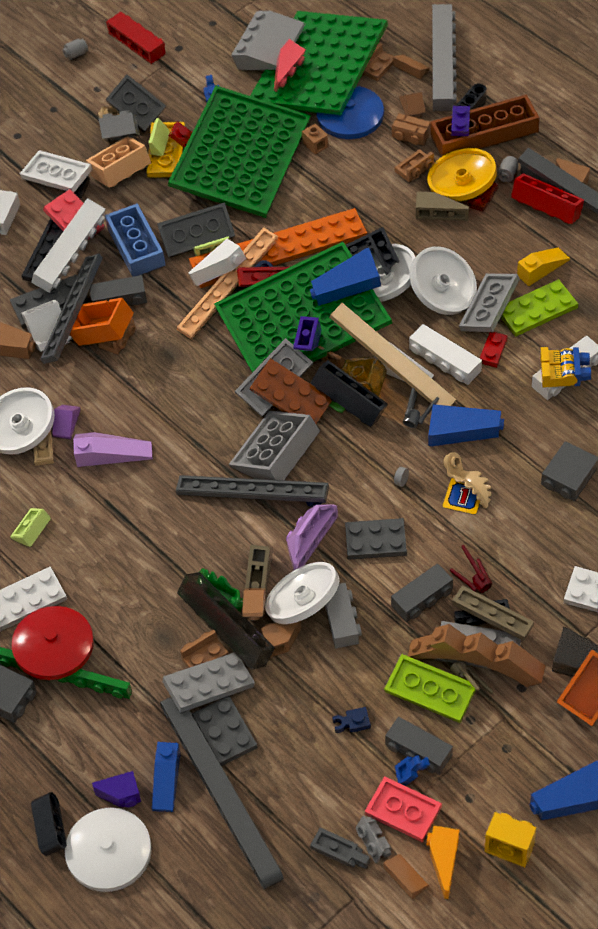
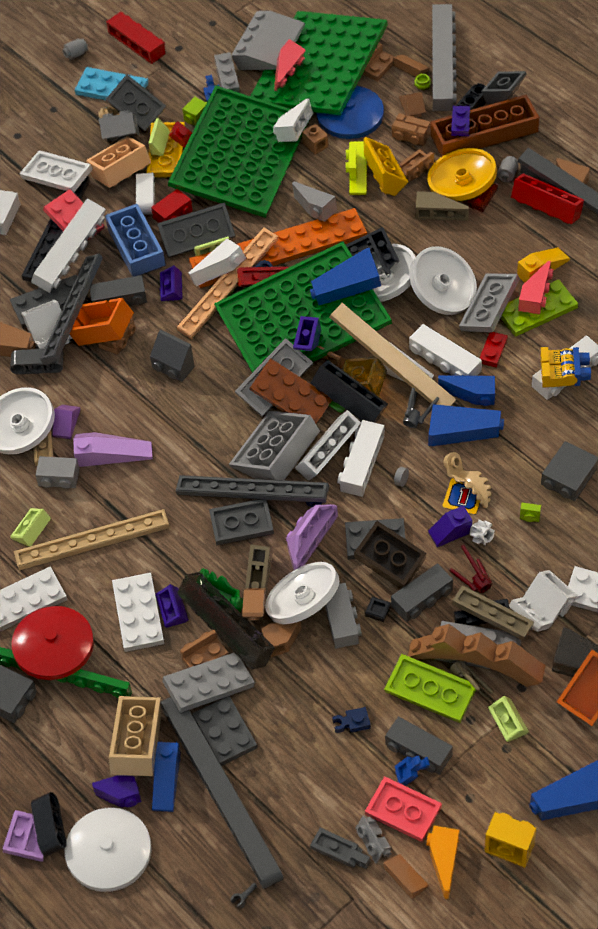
(22, 837): none -> lavender wing
(29, 362): none -> dark grey beam
(57, 472): none -> light grey brick
(91, 539): none -> tan tile
(100, 83): none -> medium azure plate
(135, 736): none -> tan brick
(137, 612): none -> white plate
(145, 192): none -> white beam
(171, 284): none -> dark purple slope
(171, 606): none -> dark purple slope
(172, 206): none -> red brick
(172, 356): none -> dark grey slope
(193, 111): none -> lime brick
(226, 72): none -> light grey brick
(241, 521): none -> dark grey plate
(243, 896): none -> dark grey hand
(293, 122): none -> white slope
(315, 202): none -> light grey slope
(327, 445): none -> white brick
(356, 168): none -> neon yellow bracket
(361, 458): none -> white brick
(378, 609): none -> black tile
(384, 167): none -> yellow slope
(390, 555): none -> dark brown brick
(422, 81): none -> lime plate
(451, 526): none -> dark purple slope
(473, 389): none -> blue slope
(482, 532): none -> white gear
(503, 86): none -> dark grey slope
(508, 719): none -> yellowish green slope
(530, 512): none -> lime plate
(533, 291): none -> coral slope
(544, 600): none -> white piece

